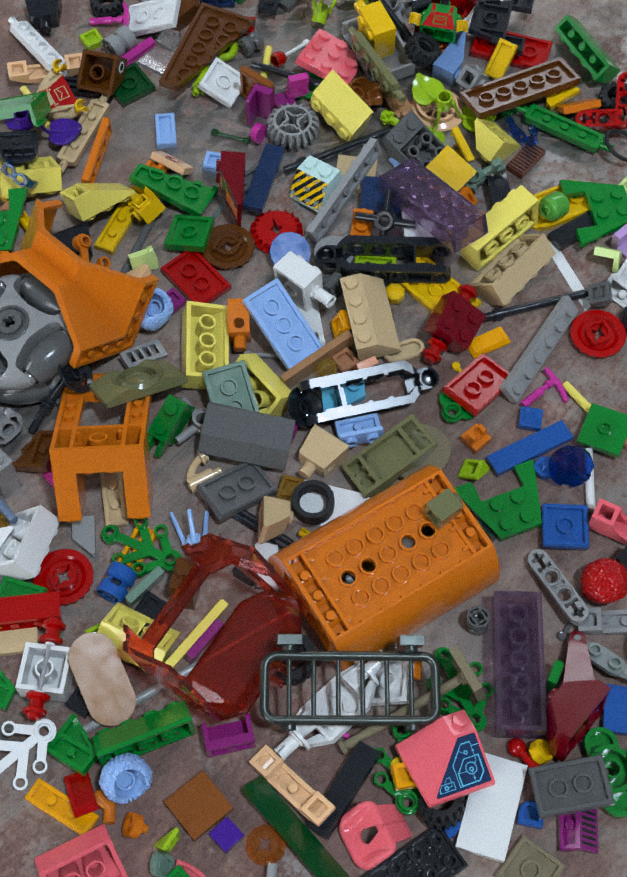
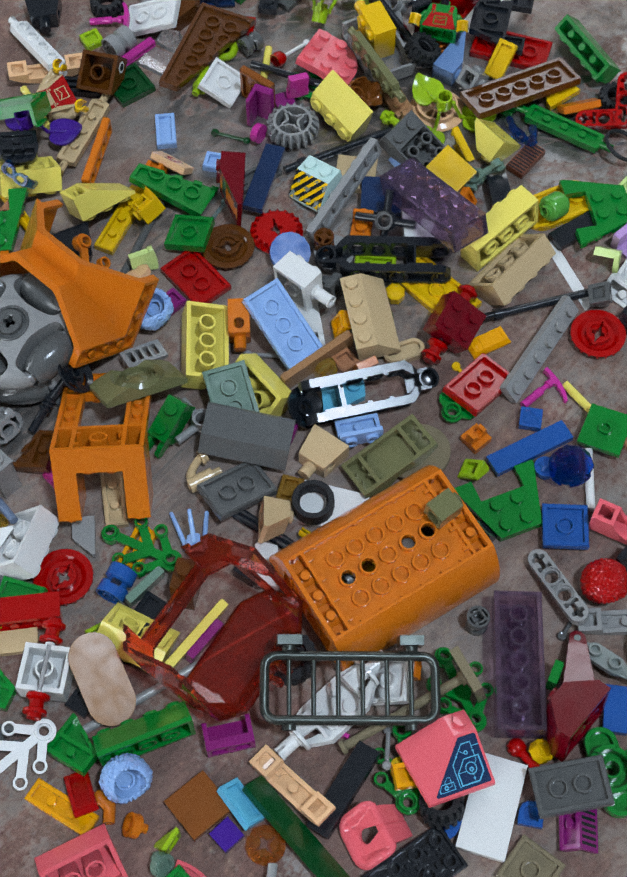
(240, 804): none -> medium azure tile
(321, 236): none -> reddish brown wheel
(386, 765): none -> light grey hinge

